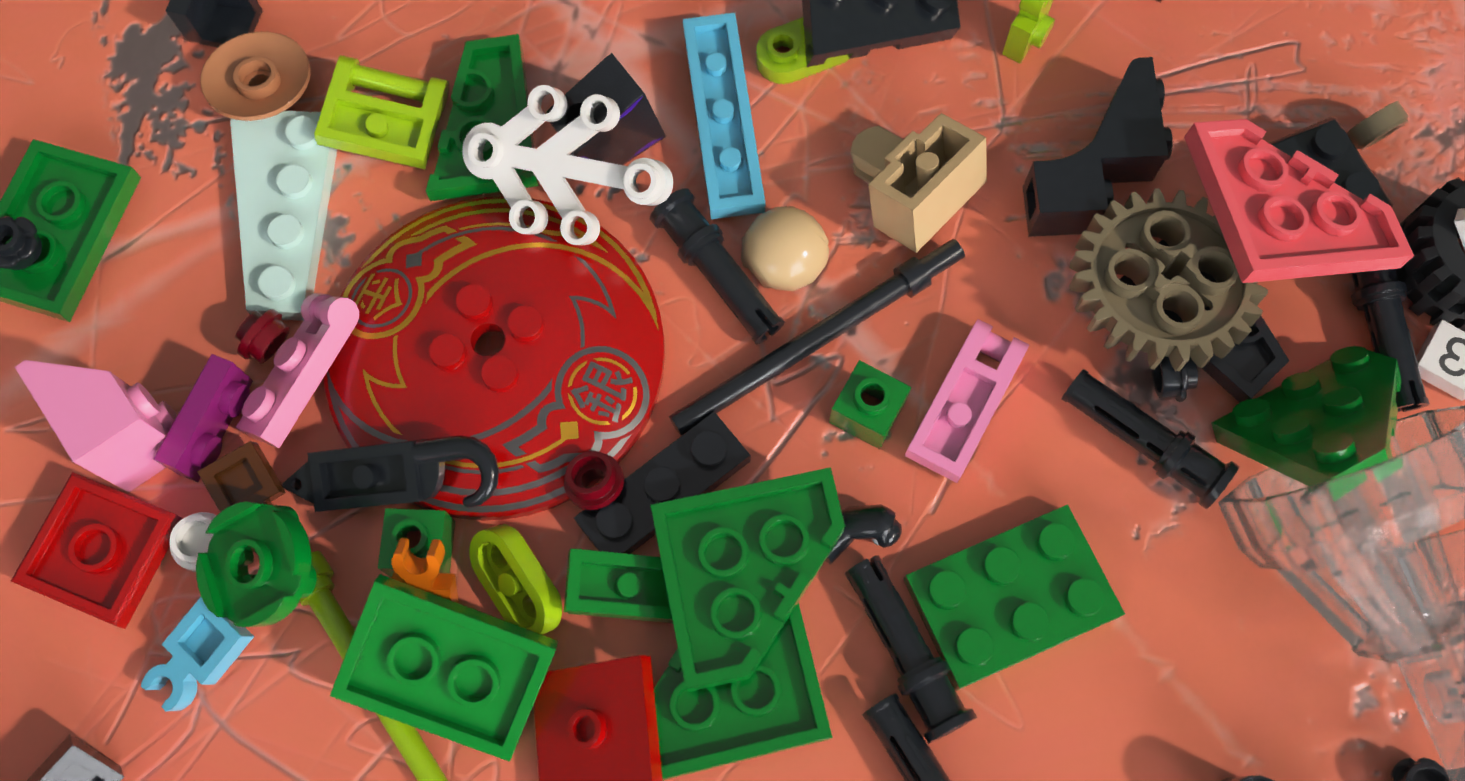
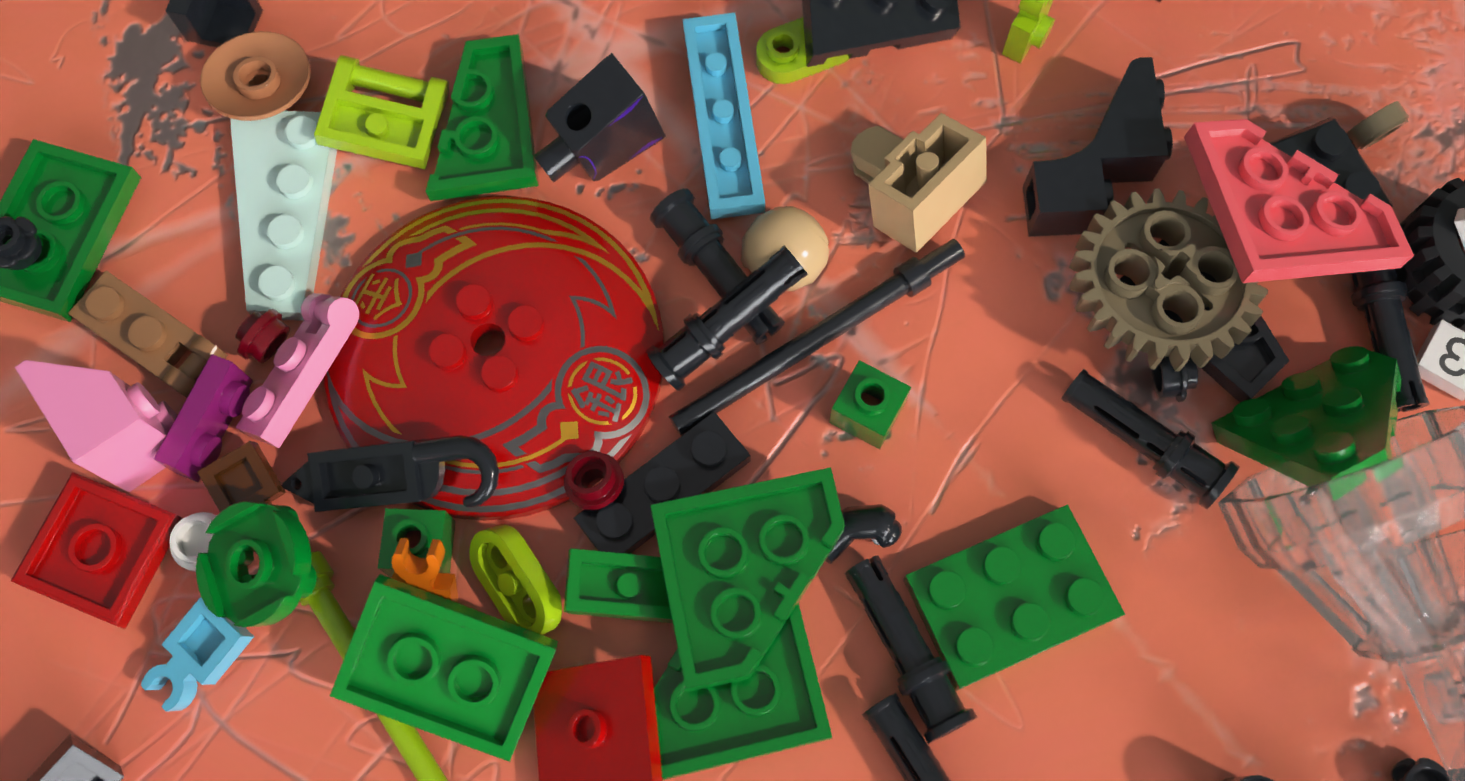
(144, 332): none -> medium nougat plate
(554, 163): white plant -> none
(706, 334): none -> black pin
(965, 402): bright pink plate -> none

